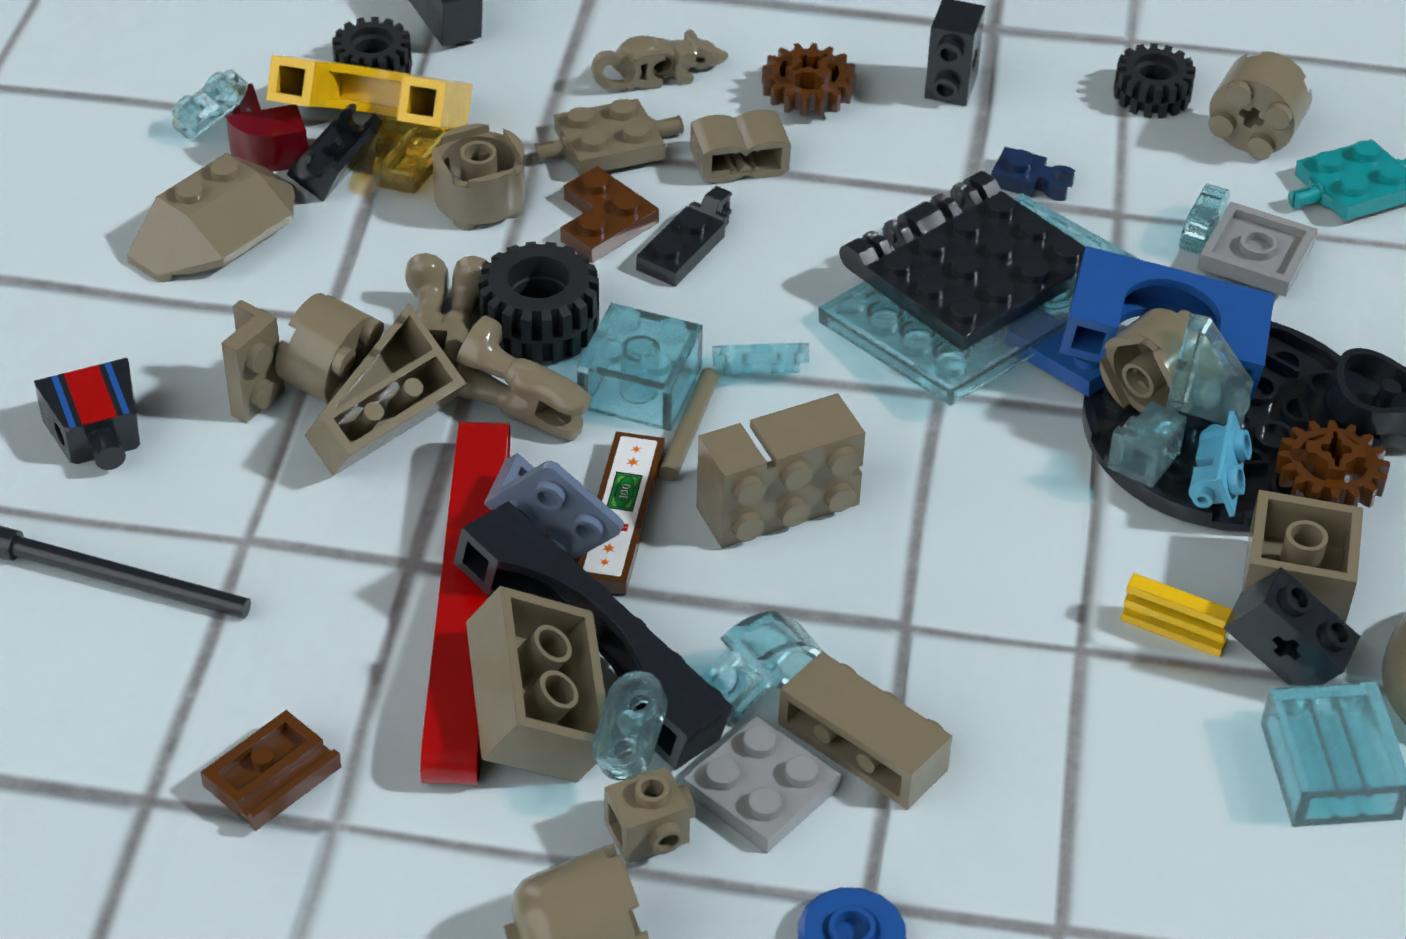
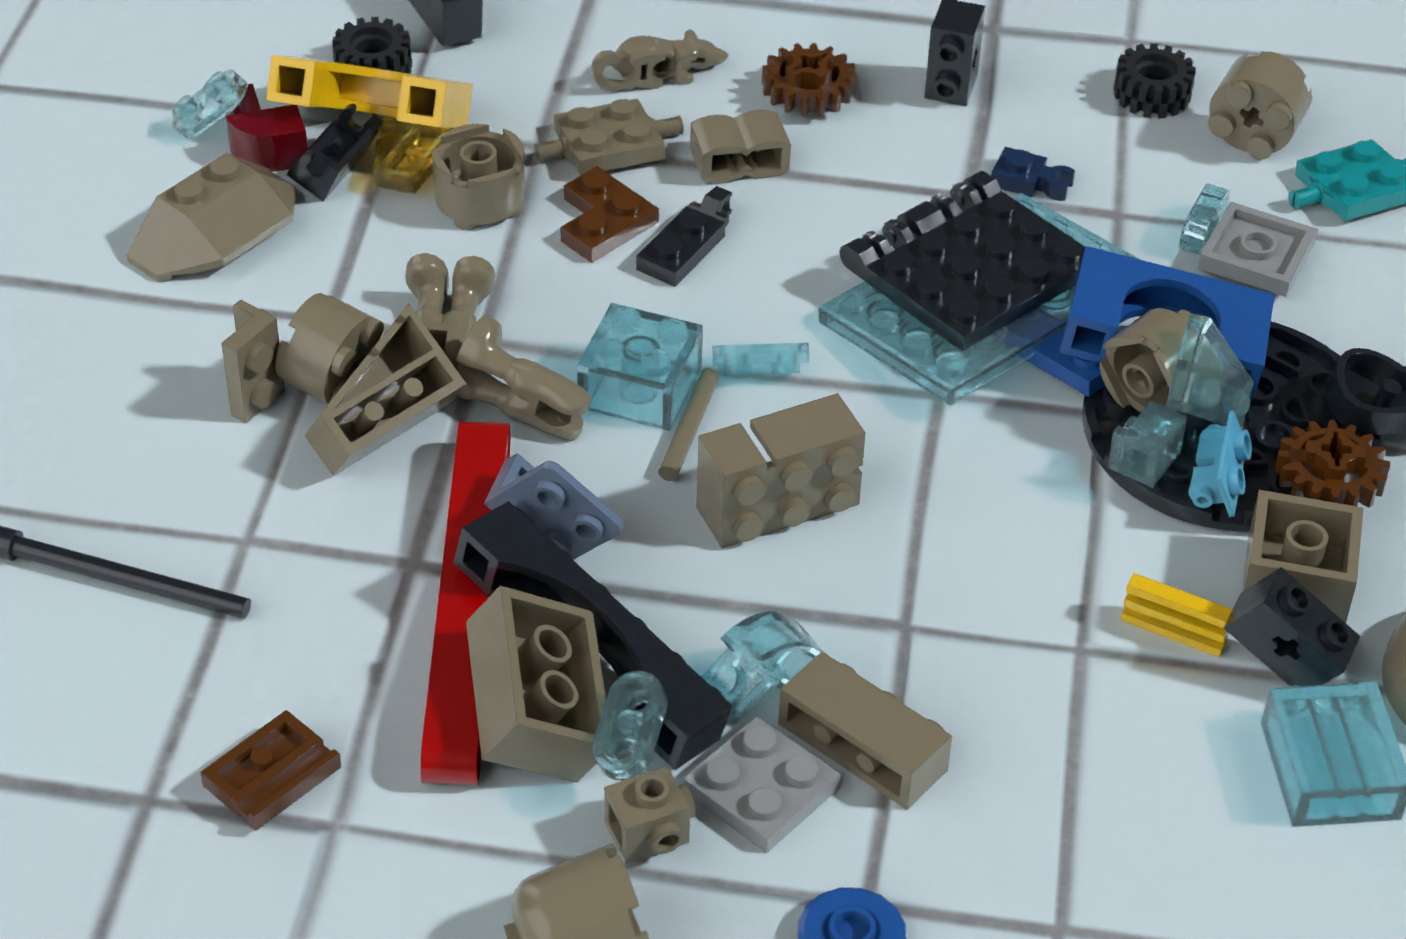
(91, 413): black torso -> none
(541, 300): black tyre -> none
(628, 492): tile -> none

